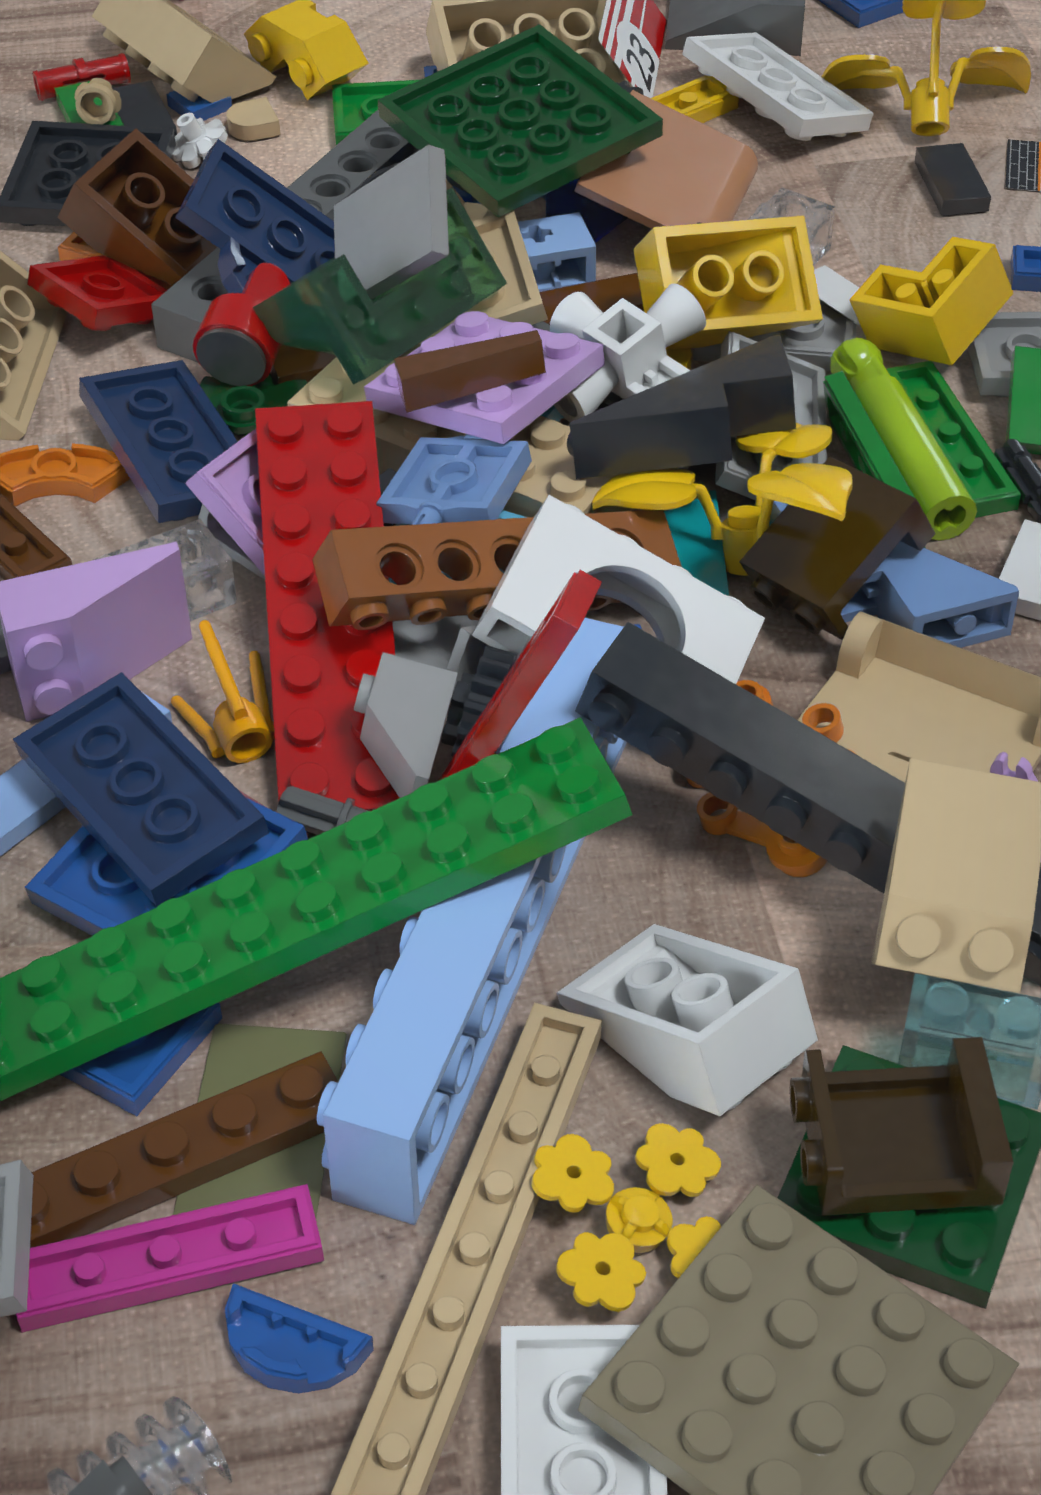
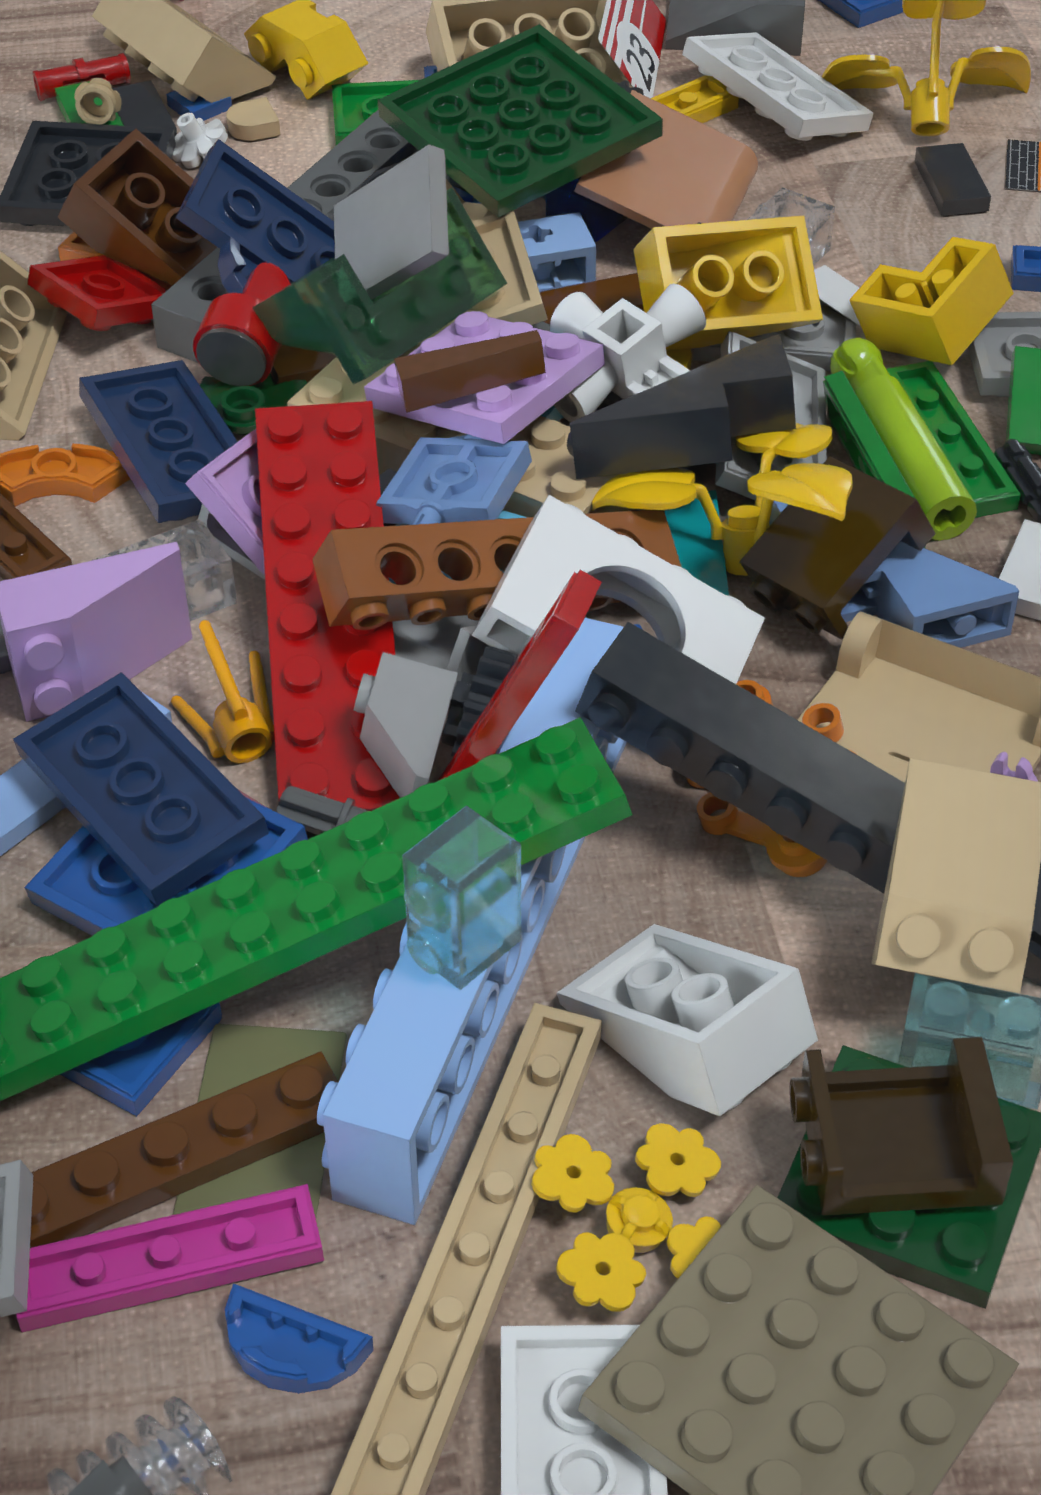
(462, 897): none -> clear light blue brick

